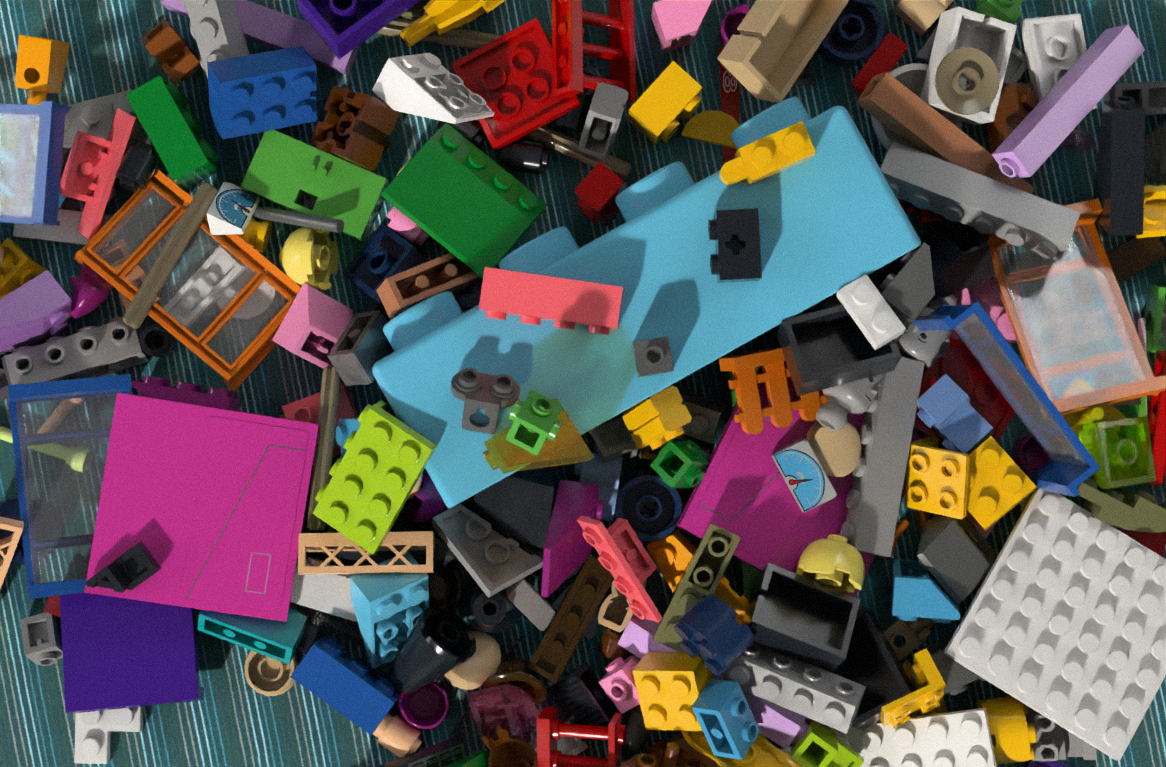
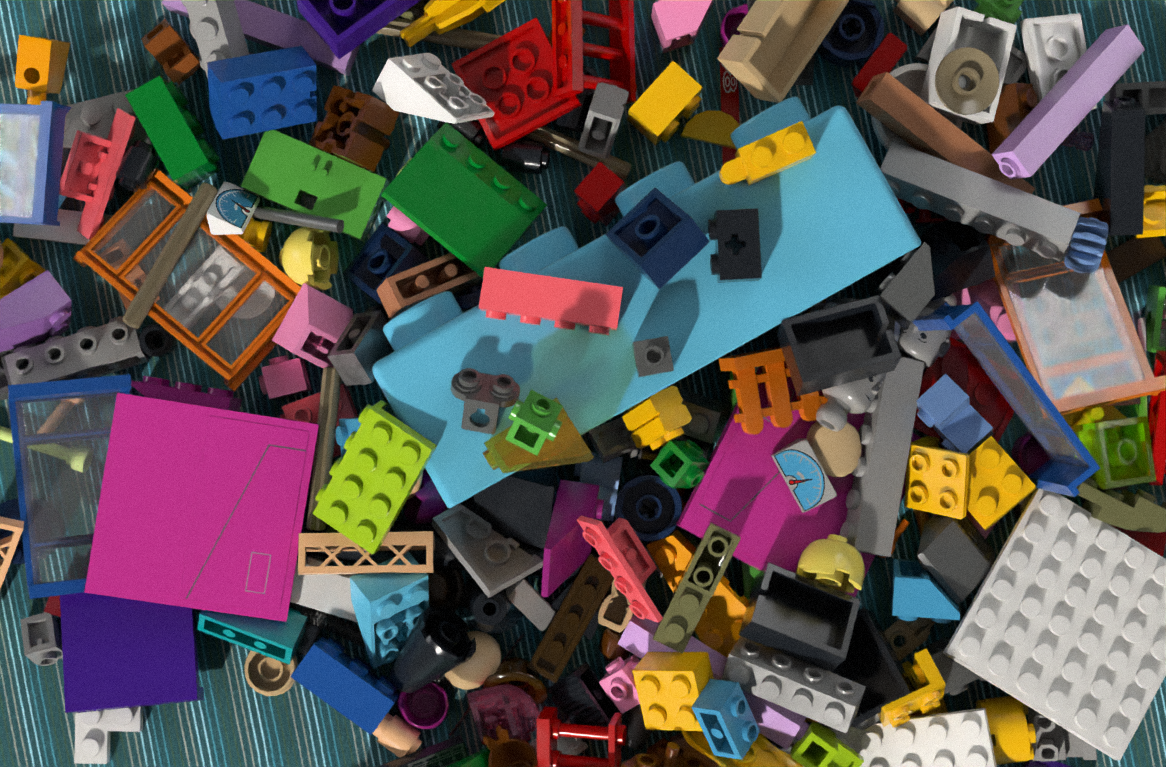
(88, 291): magenta hair -> none
(127, 570): black slope -> none
(284, 377): none -> bright pink brick
(657, 237): none -> dark blue slope
(713, 633): dark blue brick -> none
(870, 312): white plate -> none
(1086, 245): none -> medium blue gear

